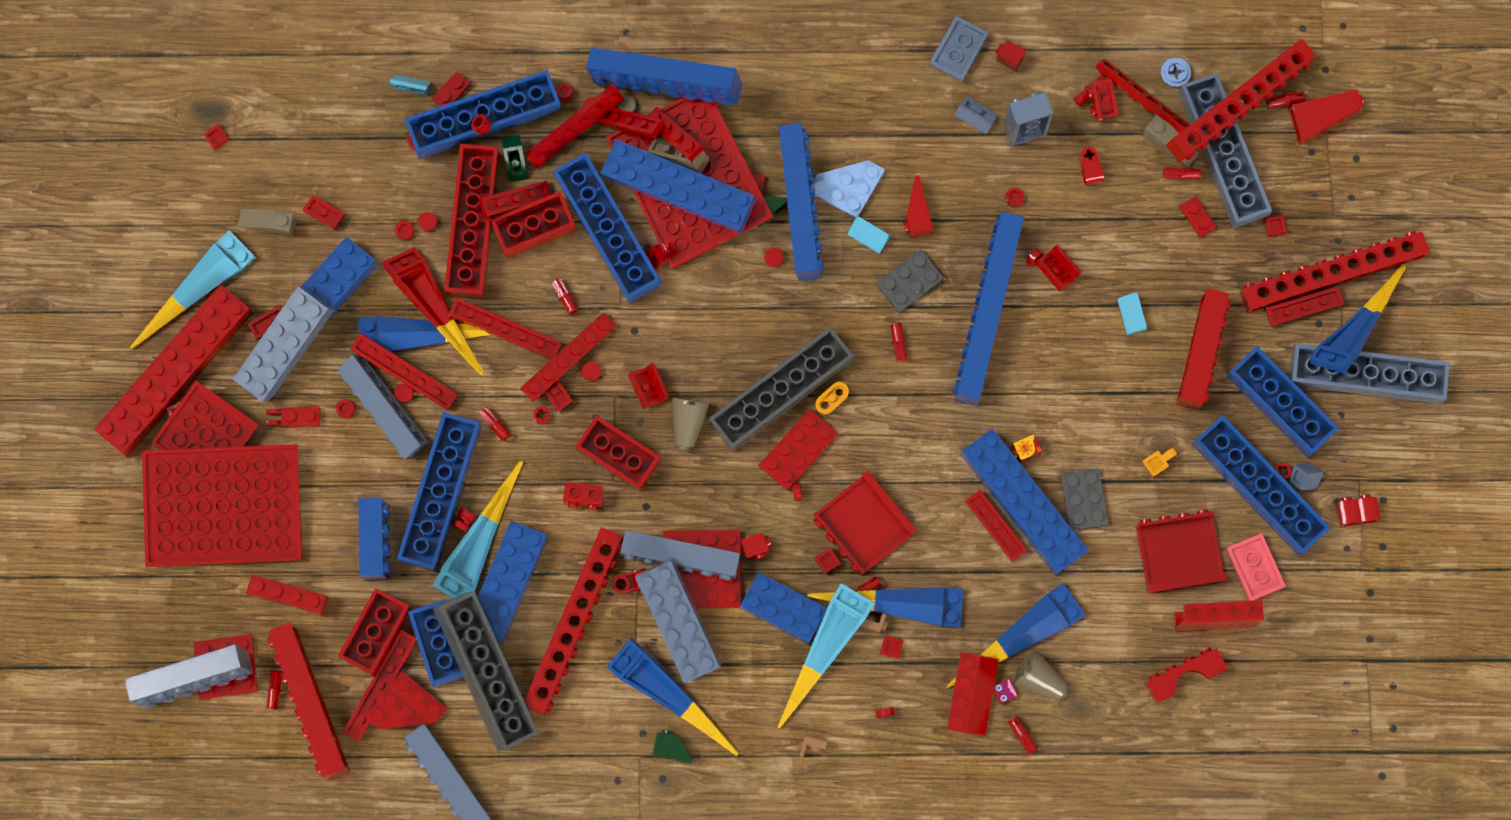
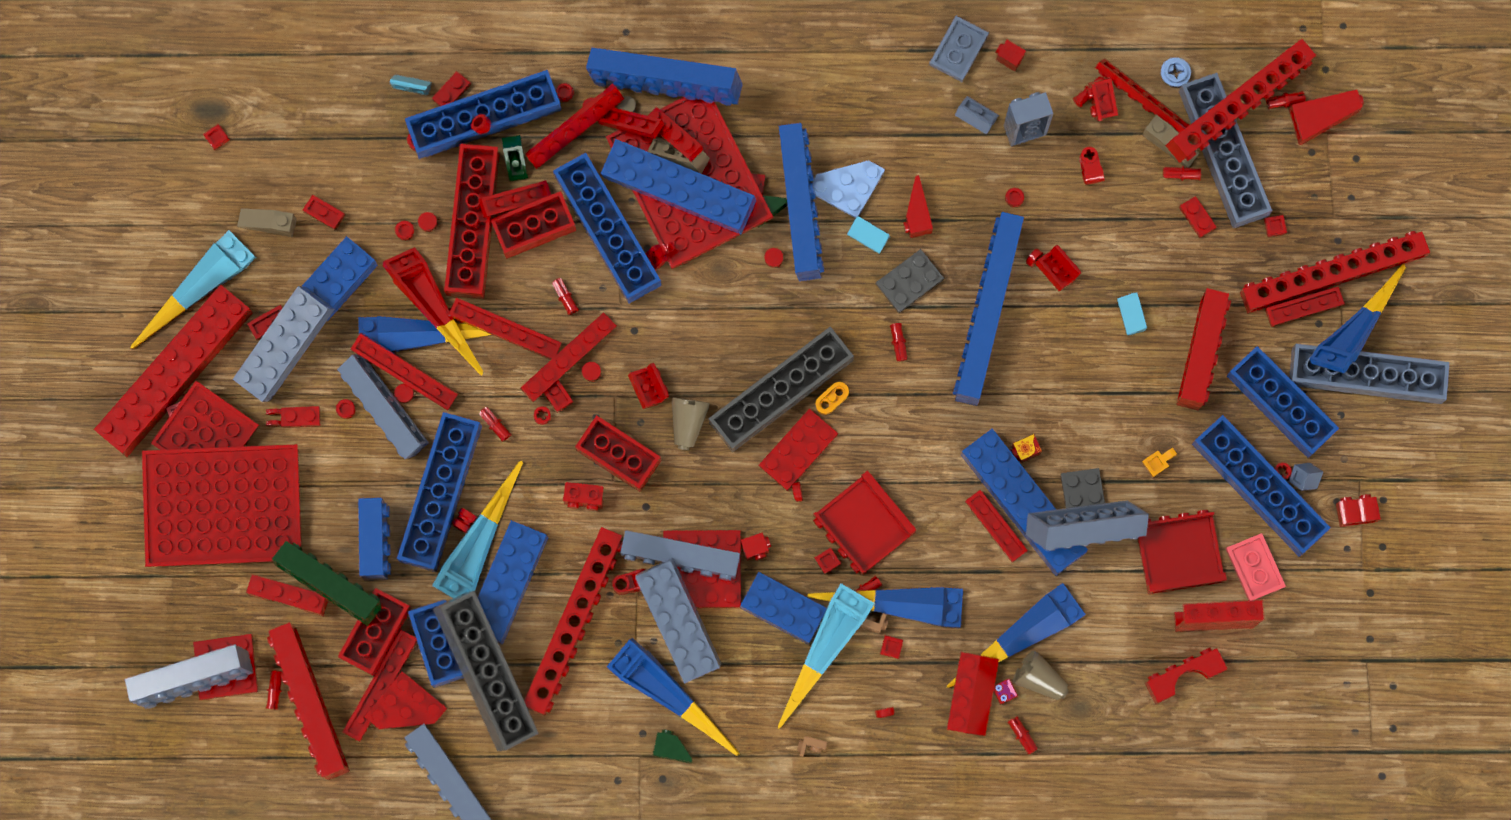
(327, 583): none -> dark green brick
(1086, 525): none -> sand blue brick

